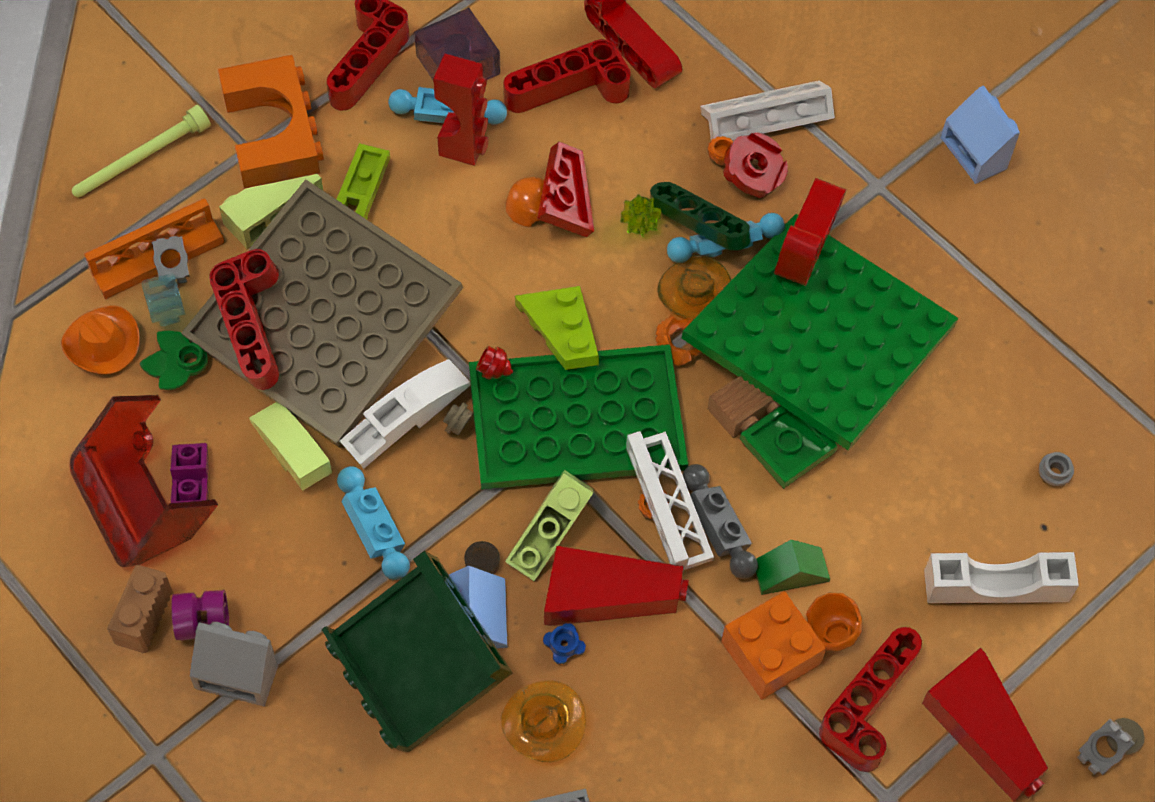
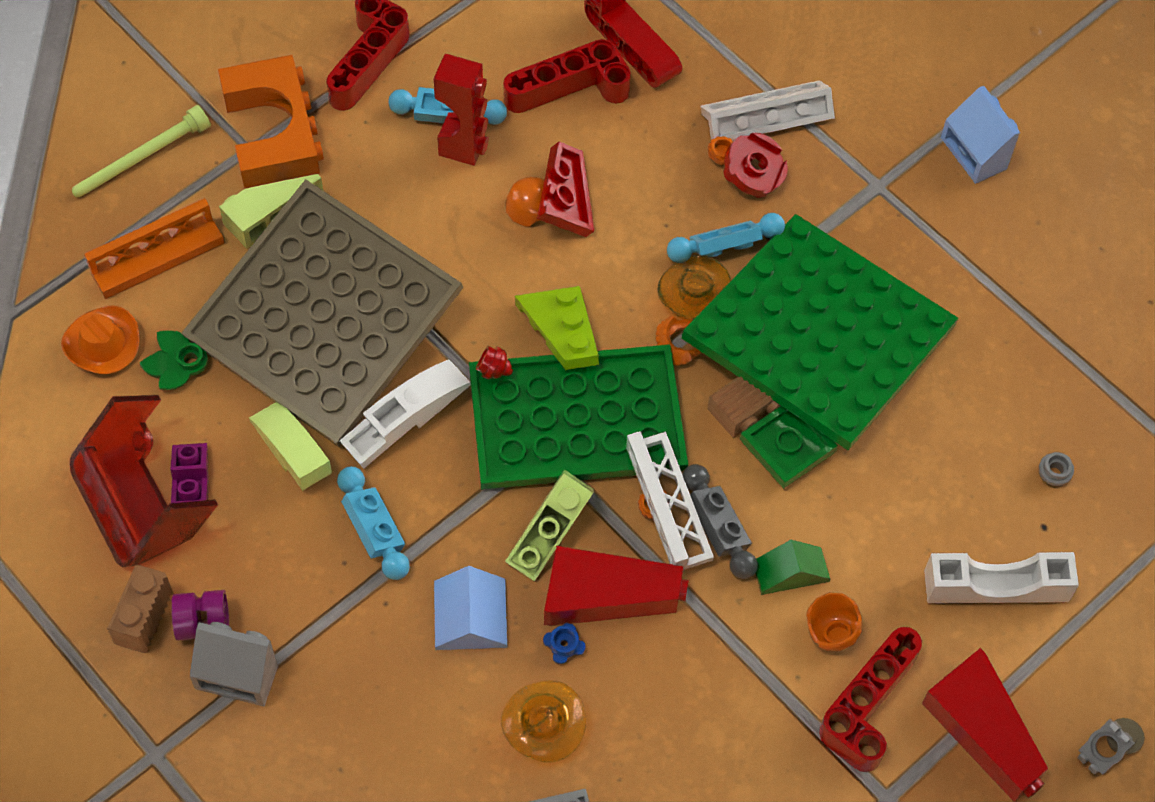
(163, 299): clear light blue brick -> none
(174, 243): light grey piece -> none
(247, 323): red beam -> none
(364, 178): lime plate -> none
(417, 655): dark green panel -> none
(457, 418): dark tan plate -> none
(458, 36): brick -> none
(483, 557): clear smoke tile -> none
(640, 215): clear neon green gear -> none
(727, 232): dark green beam -> none
(773, 645): orange brick -> none
(809, 232): red beam -> none

